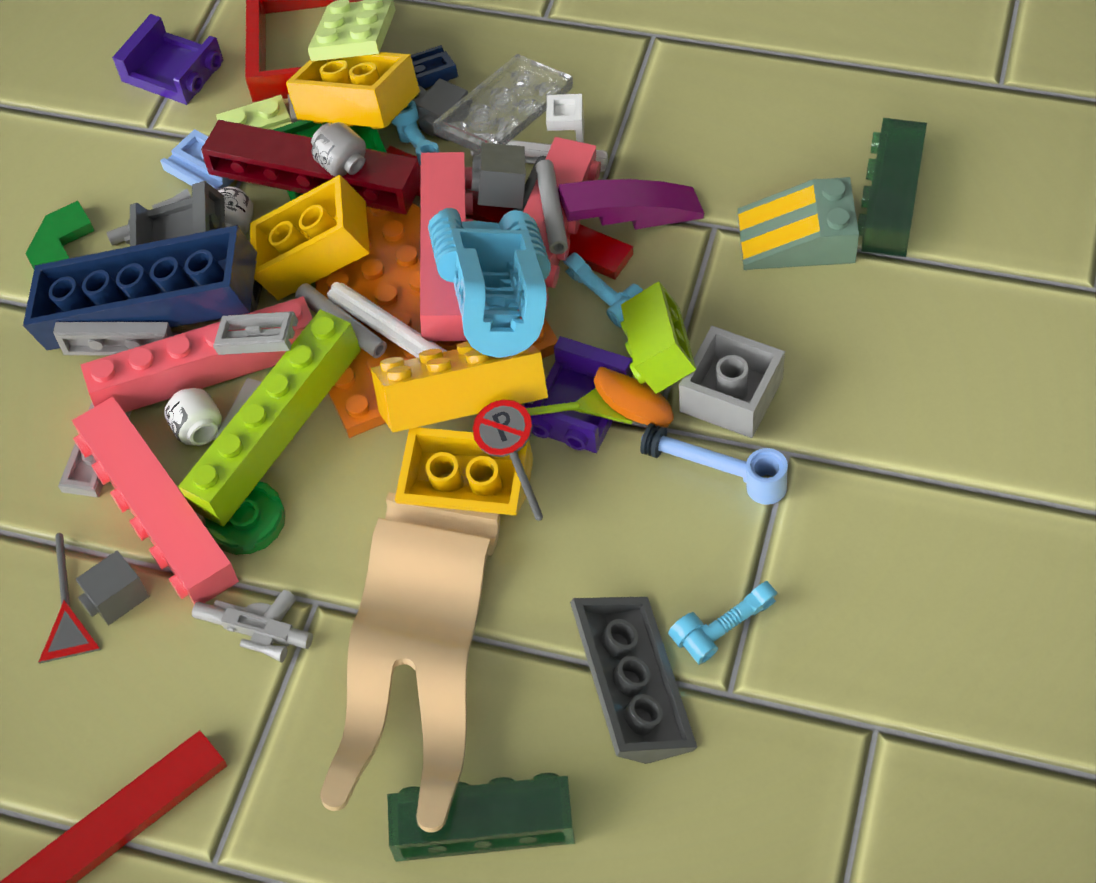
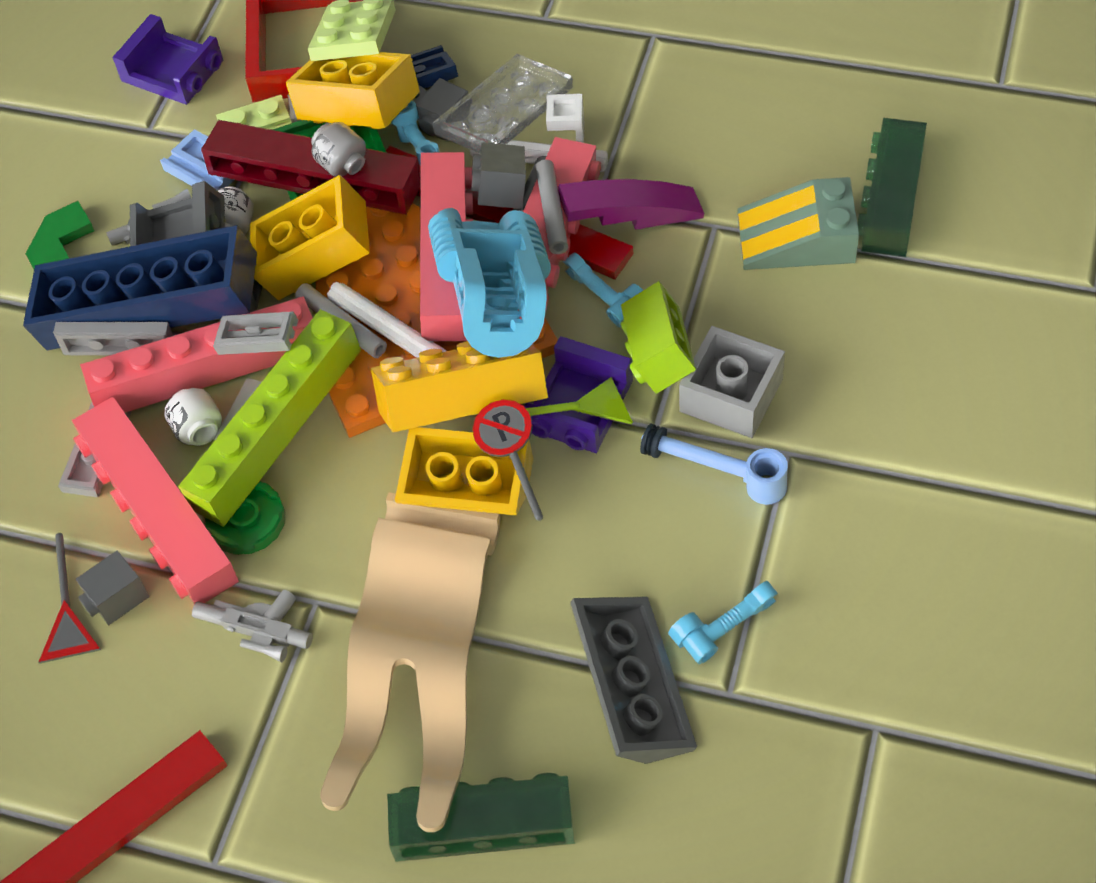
(633, 399): orange arm -> none

